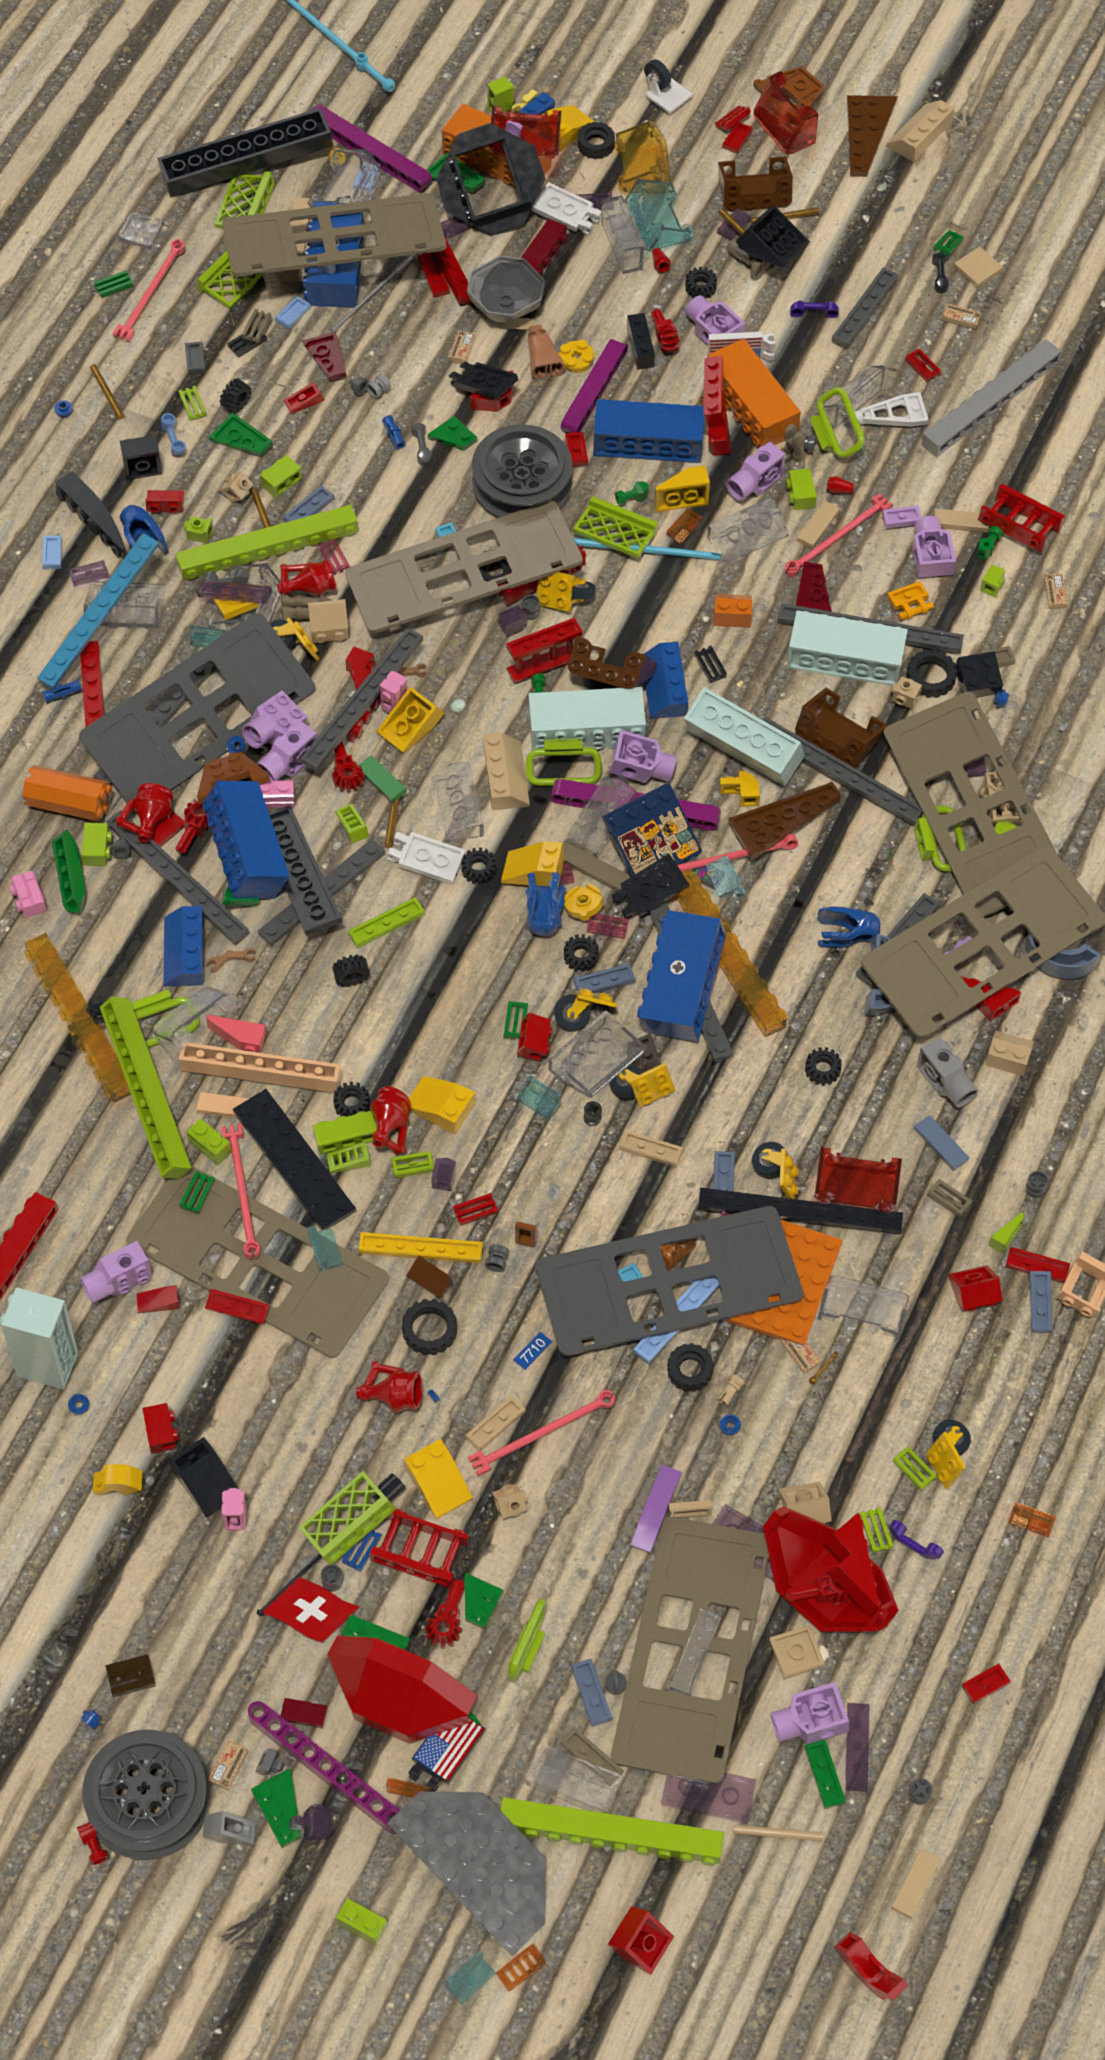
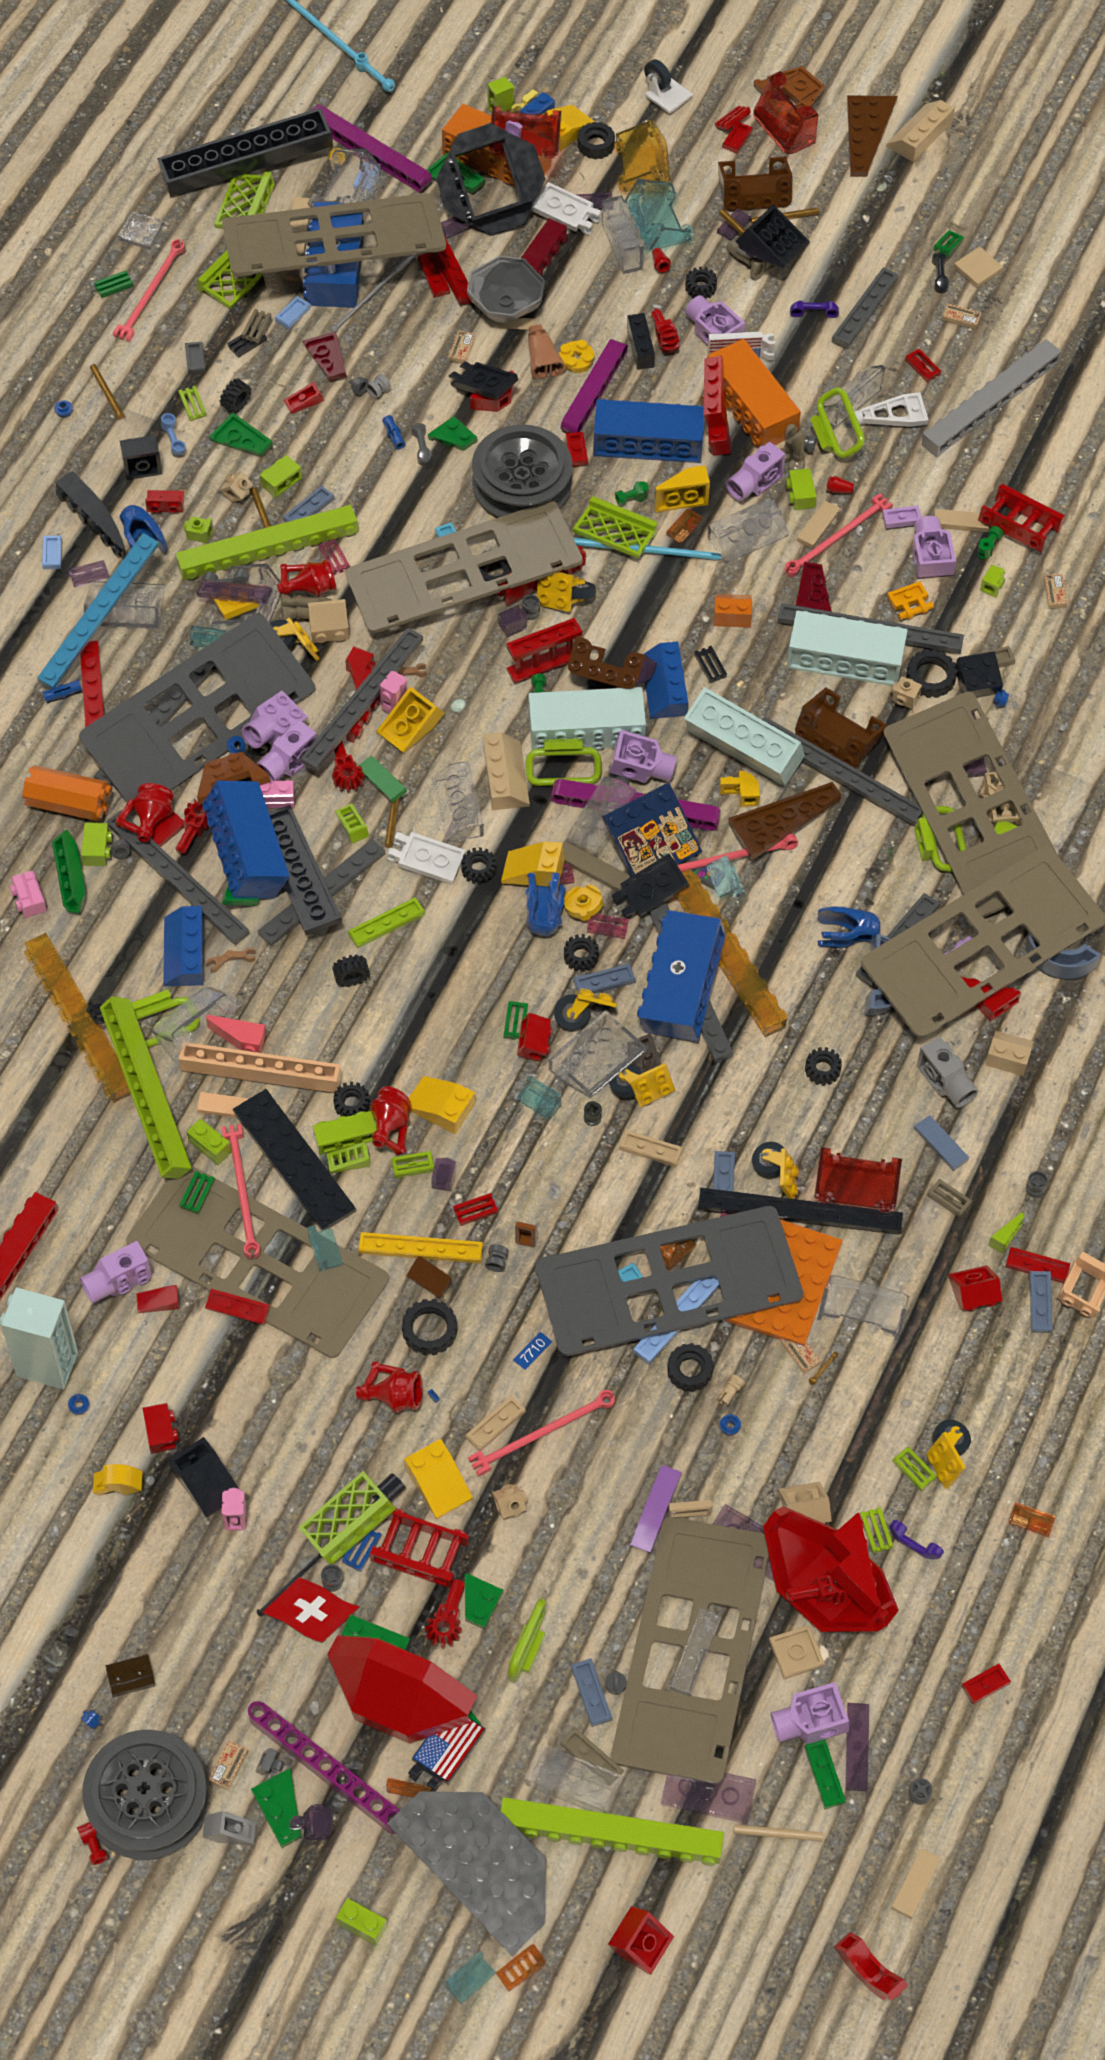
(304, 1712): dark red tile -> none

